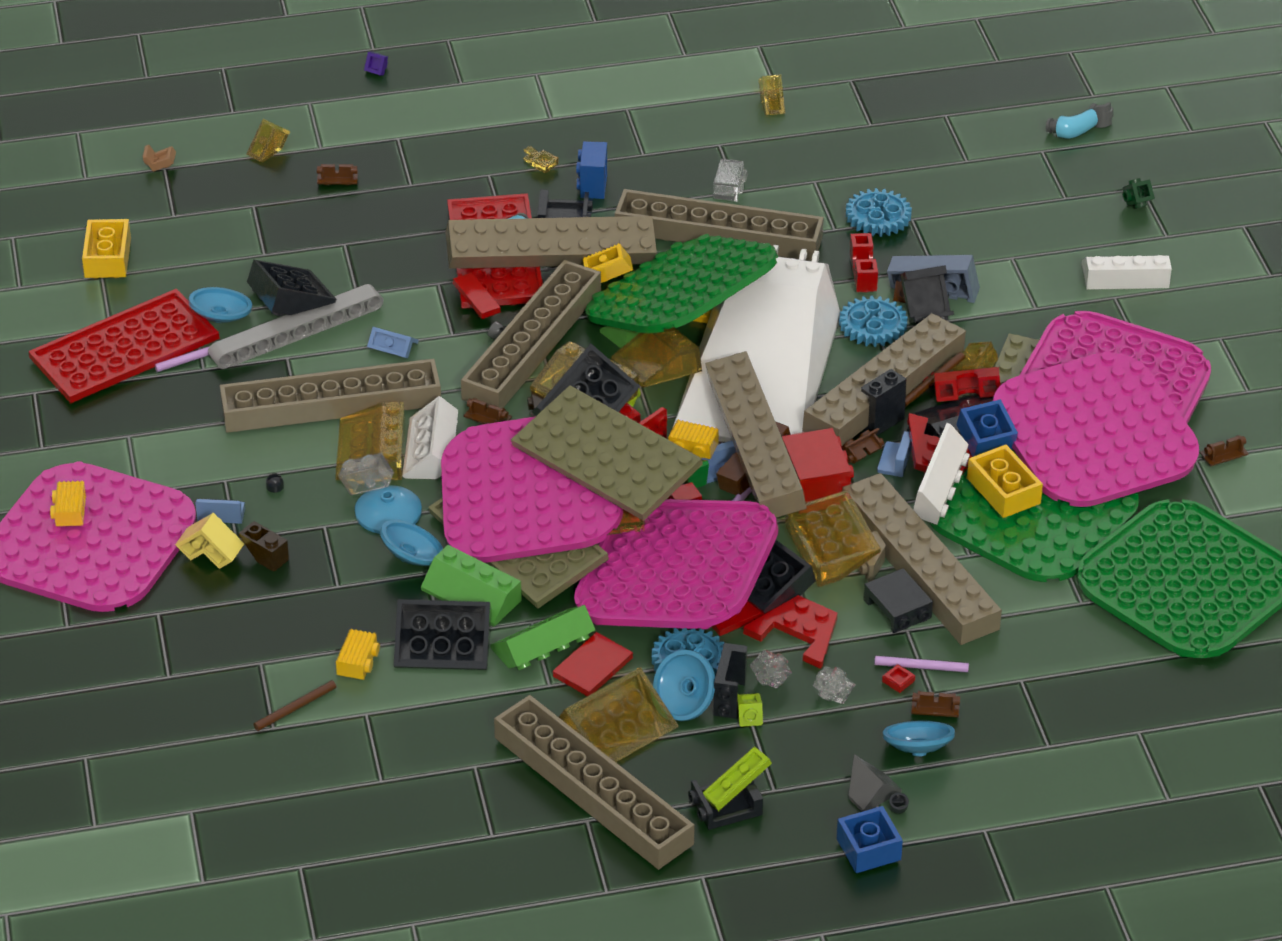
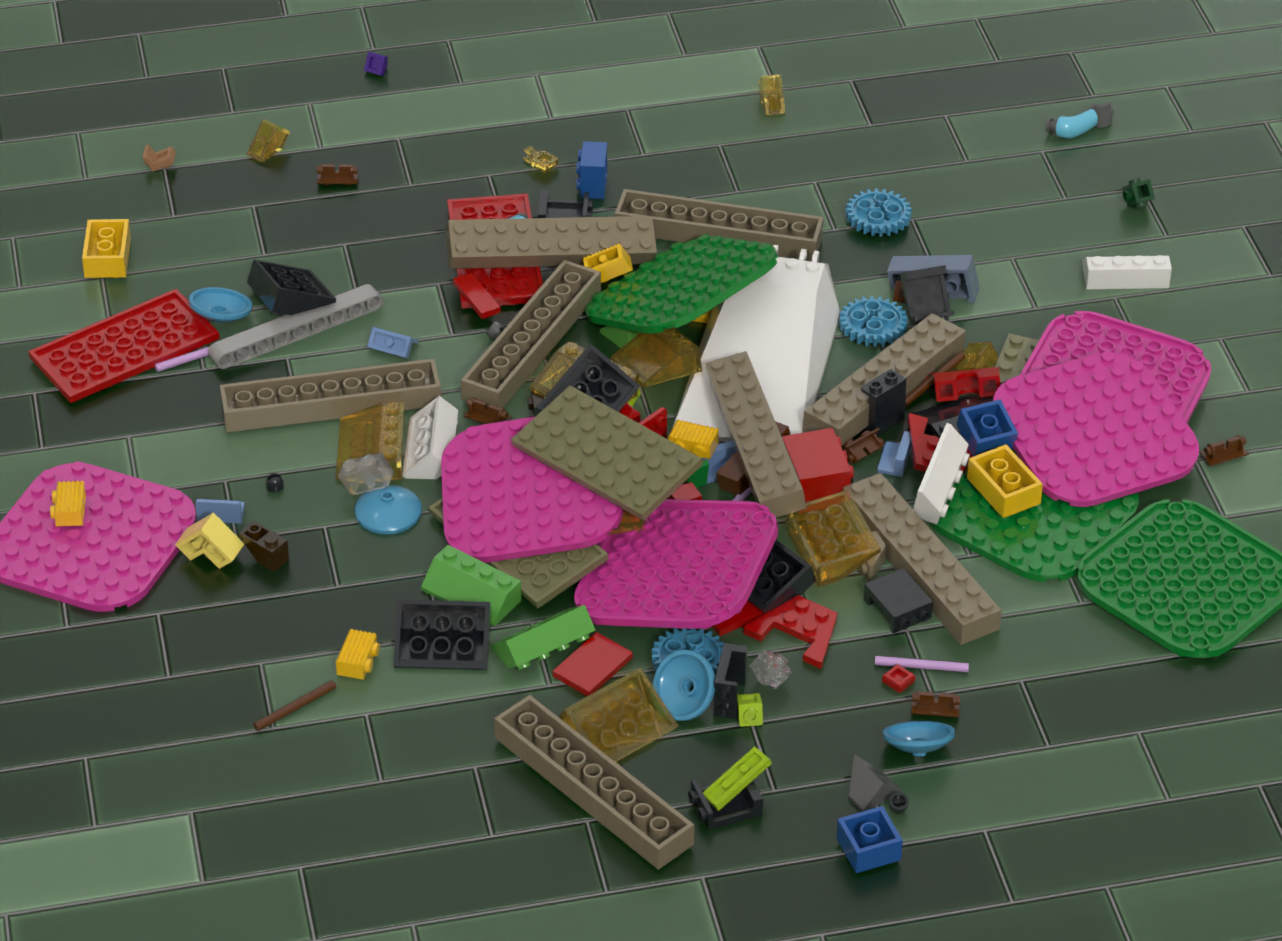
(410, 542): dark azure dish -> none
(729, 180): clear brick -> none
(833, 684): clear brick -> none
(863, 264): red arch -> none

